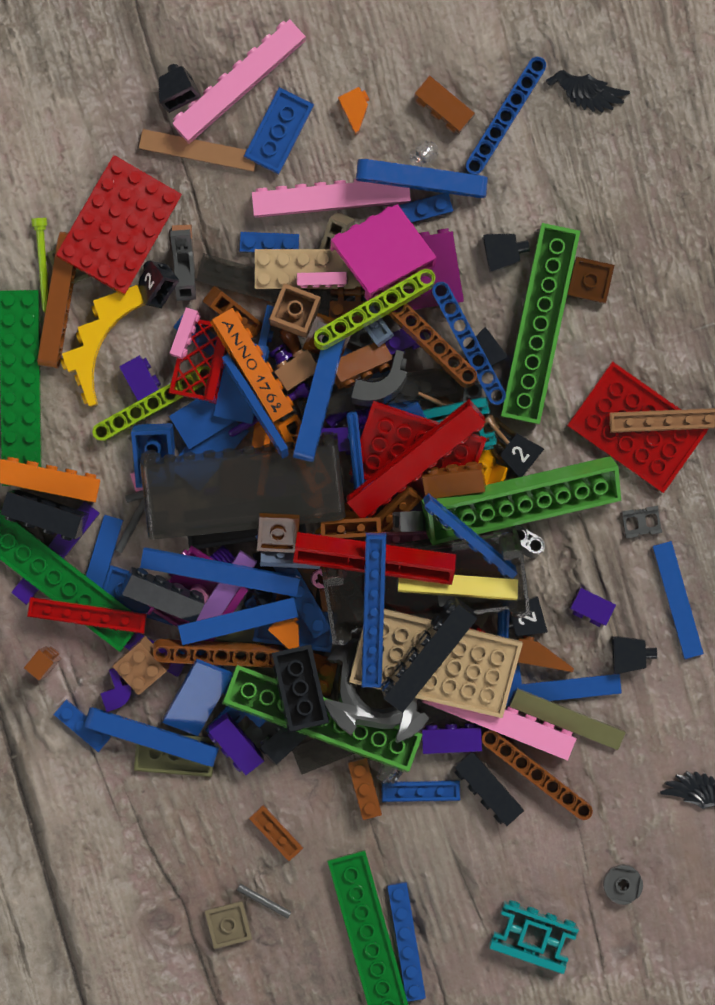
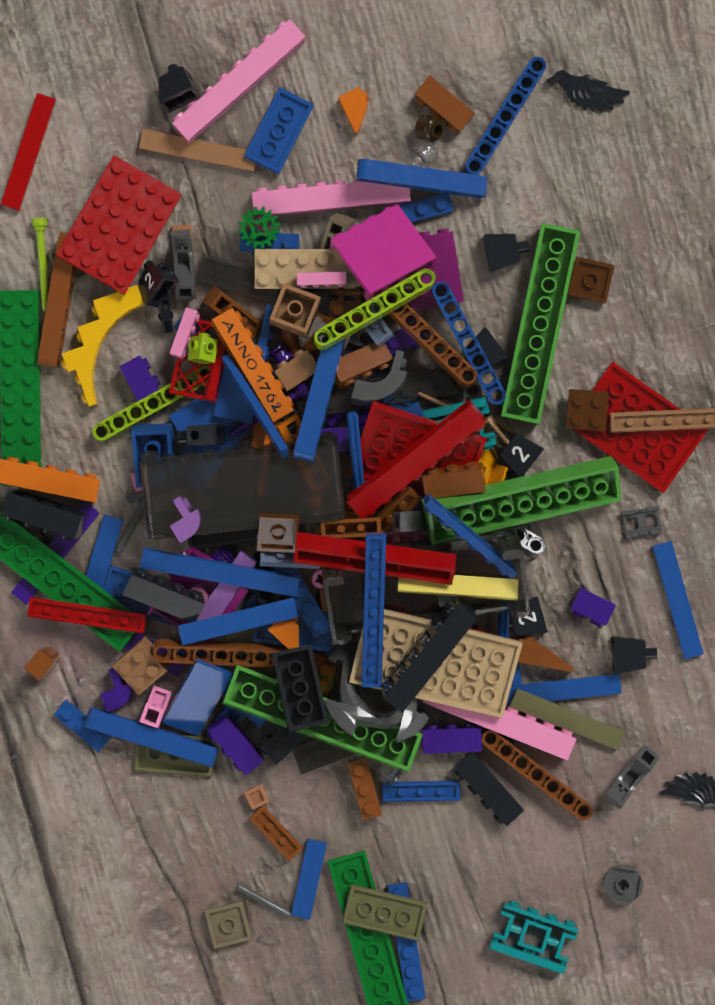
(28, 151): none -> red tile
(155, 707): none -> bright pink brick
(165, 315): none -> black axle
(189, 523): none -> medium lavender brick
(202, 349): none -> lime brick
(208, 435): none -> black torso
(257, 796): none -> nougat plate
(266, 216): none -> green gear
(309, 878): none -> blue tile
(385, 912): none -> olive tile
(429, 128): none -> dark brown head
(587, 410): none -> reddish brown plate
(630, 776): none -> dark grey arch

